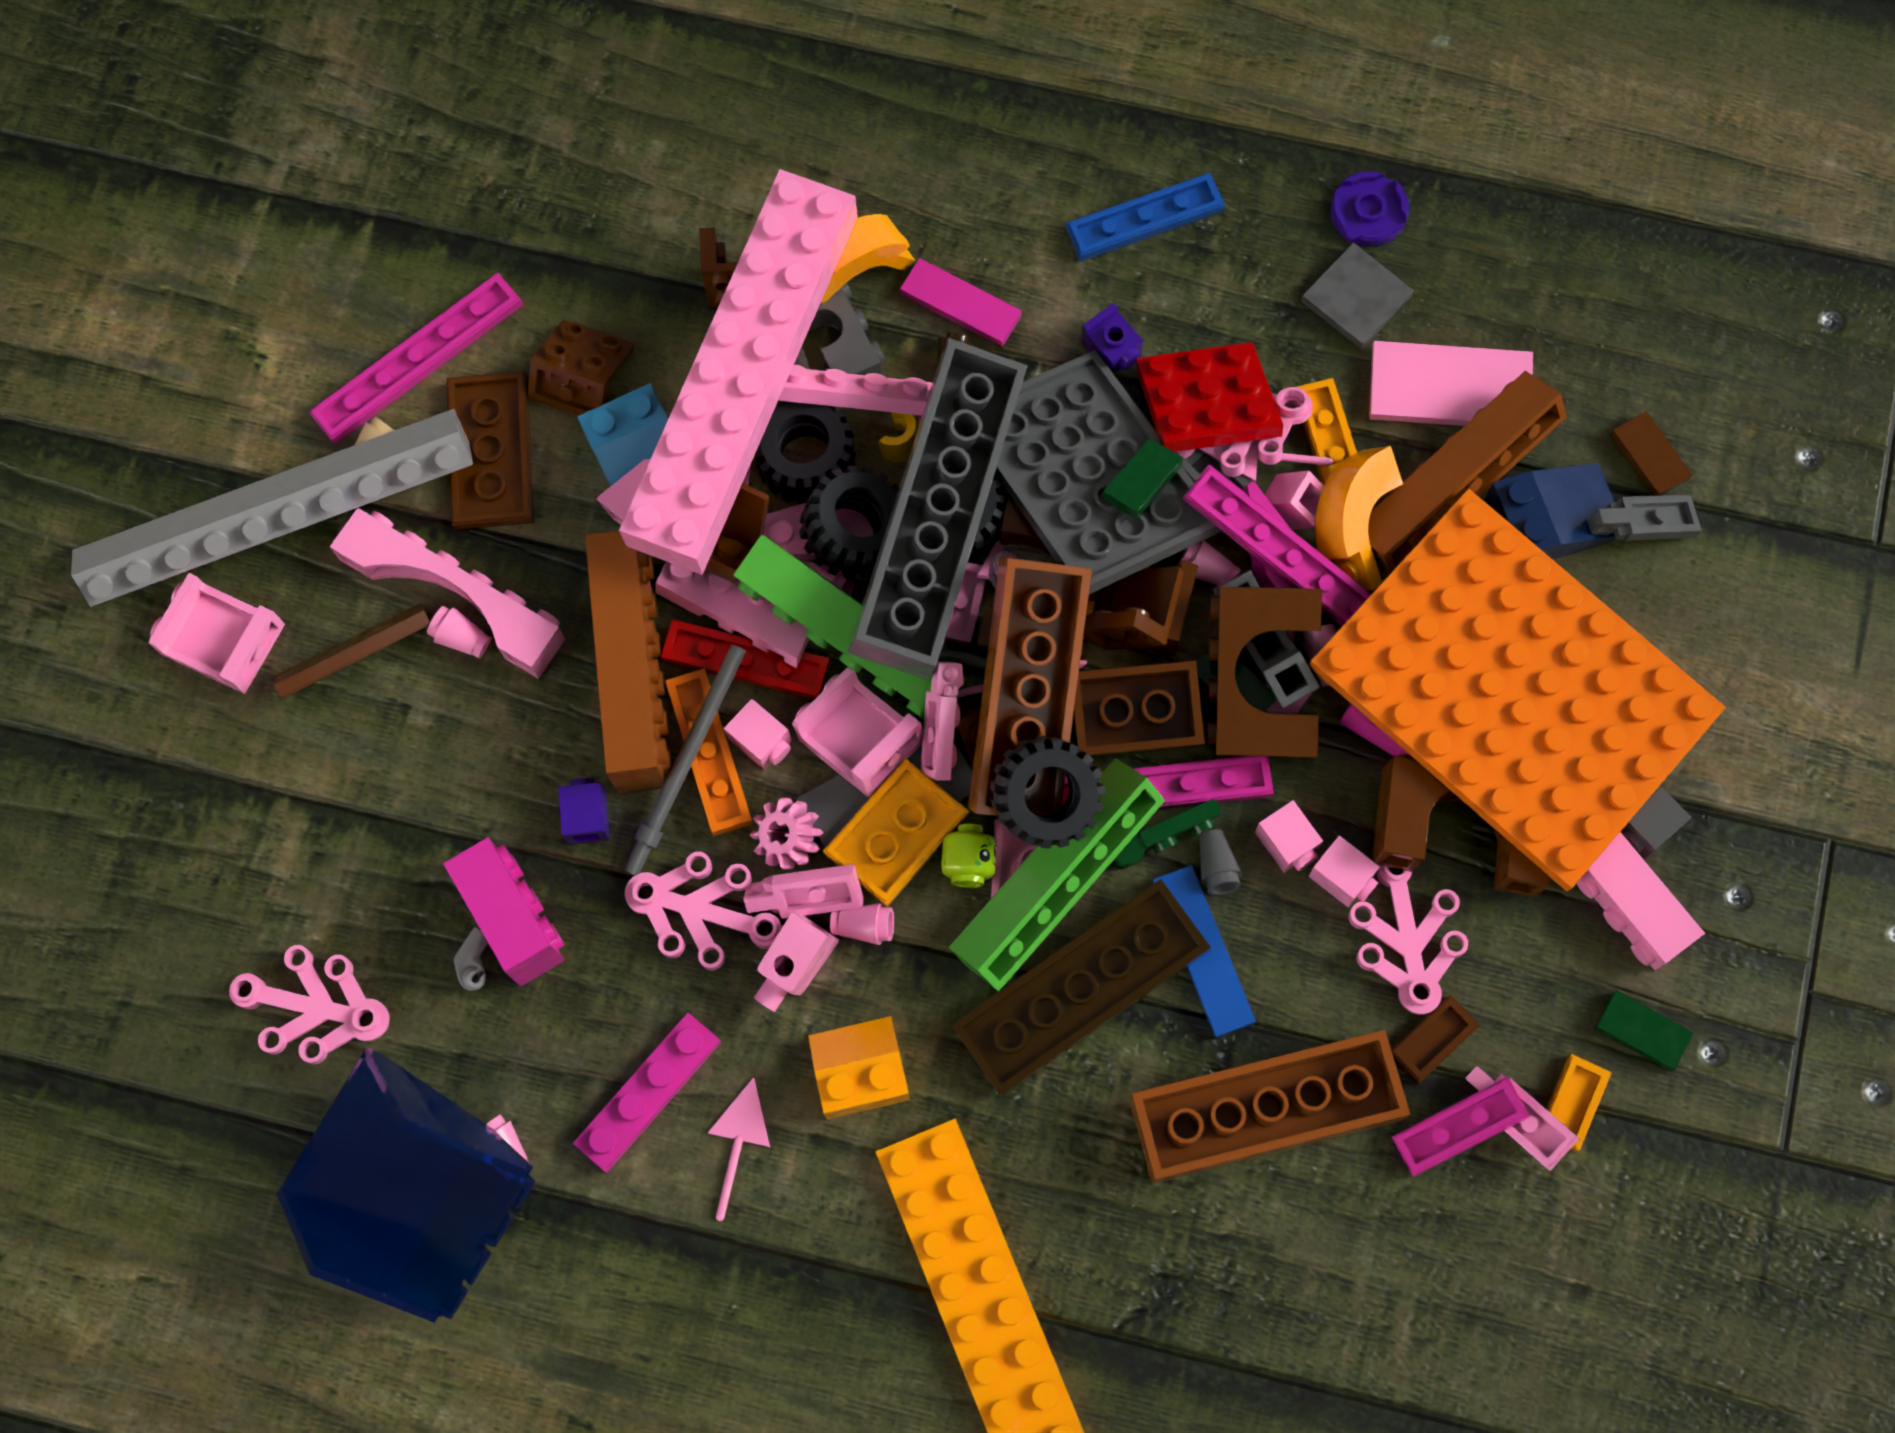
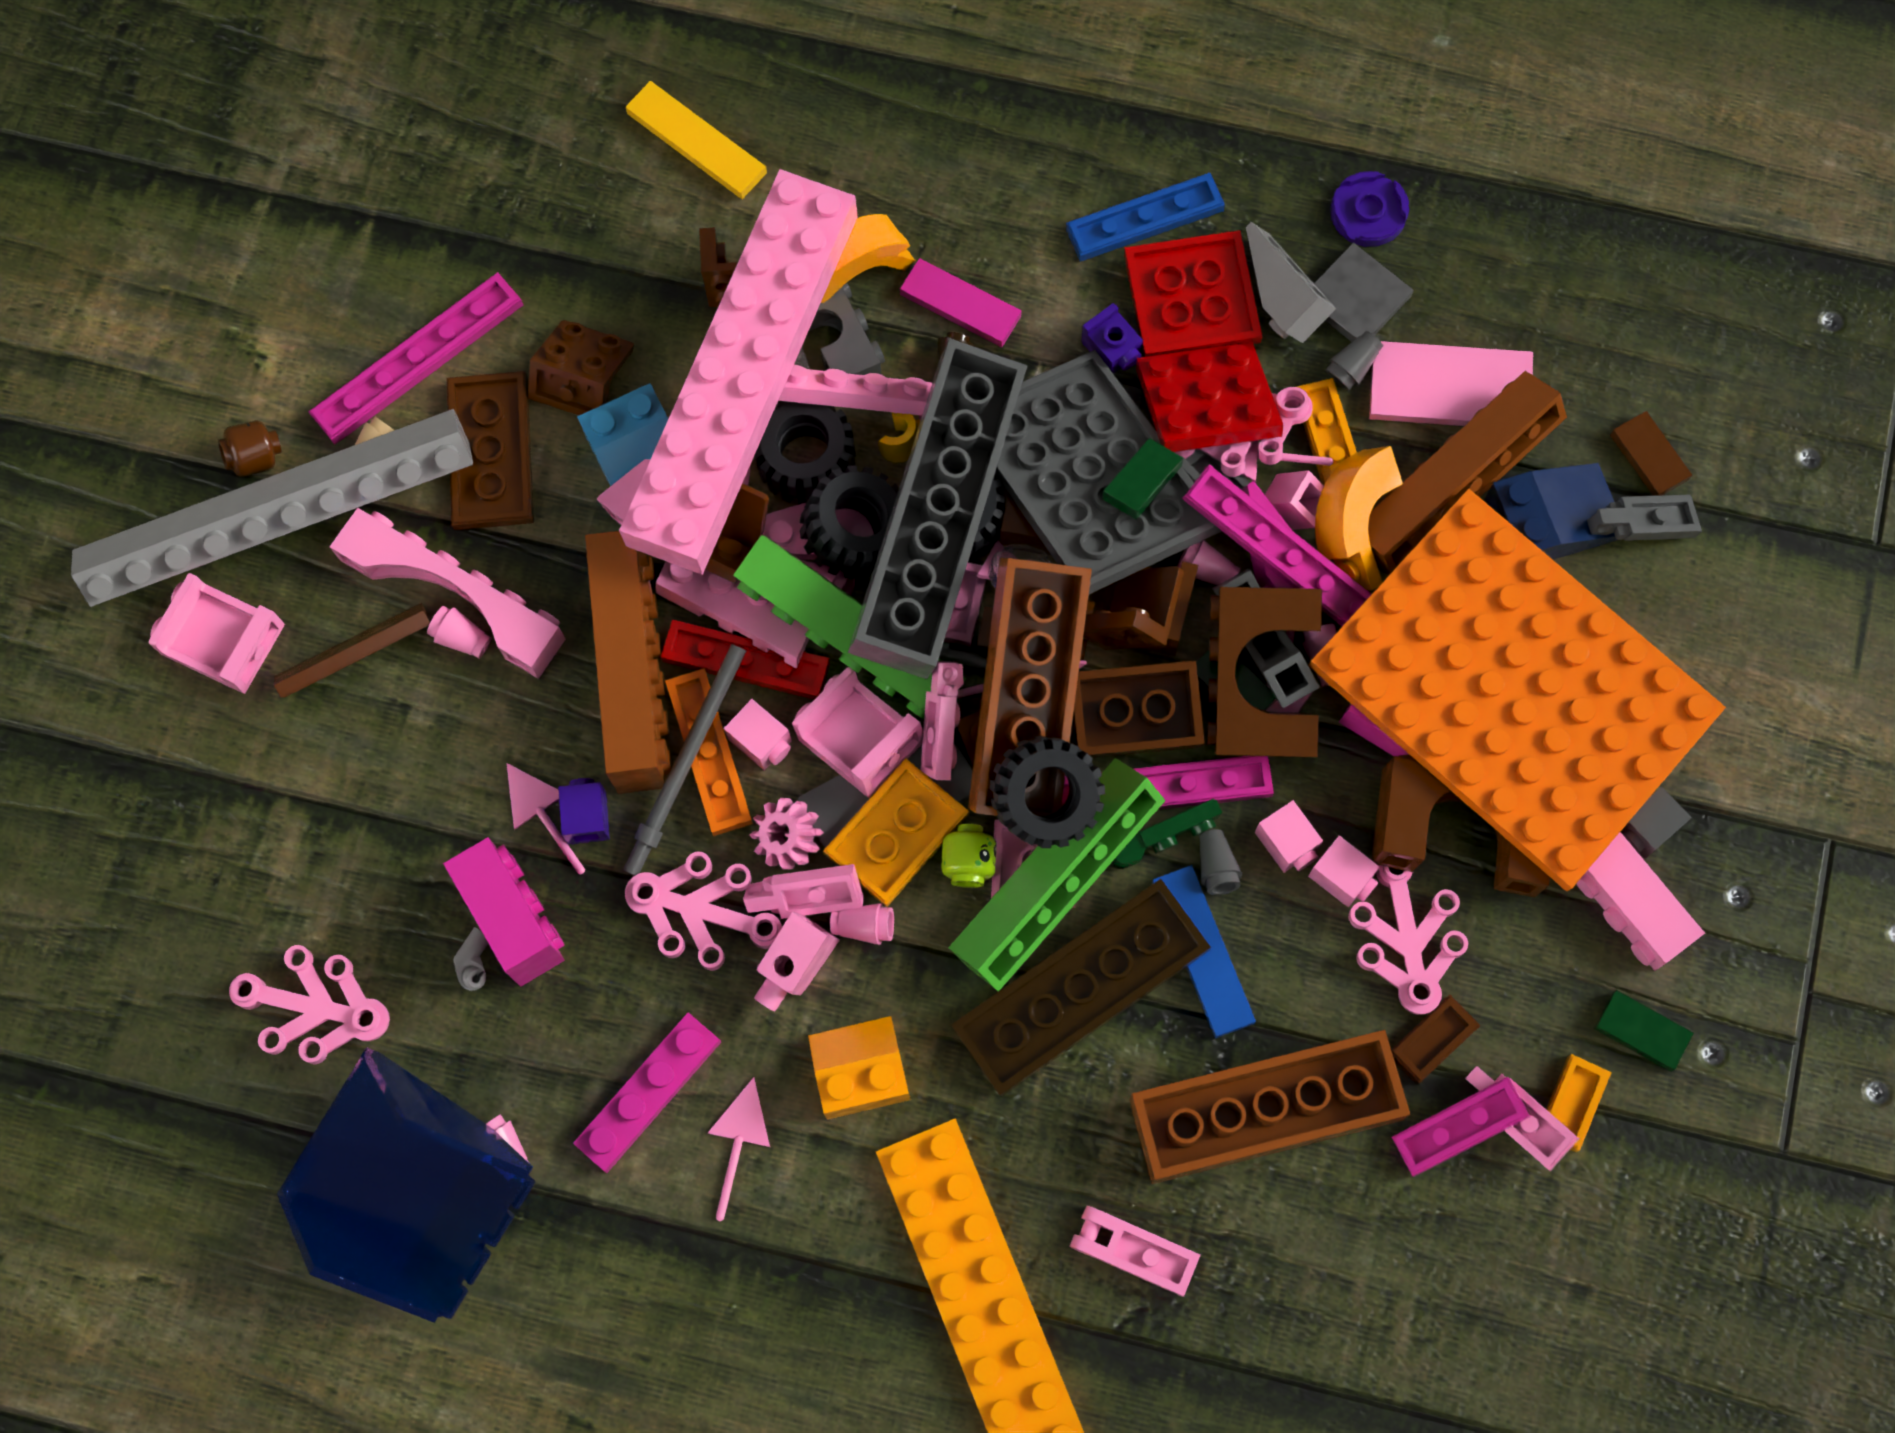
(249, 448): none -> reddish brown head
(531, 798): none -> bright pink piece
(696, 140): none -> yellow tile
(1136, 1251): none -> bright pink plate
(1192, 293): none -> red plate
(1285, 289): none -> light grey slope
(1354, 361): none -> dark grey cone

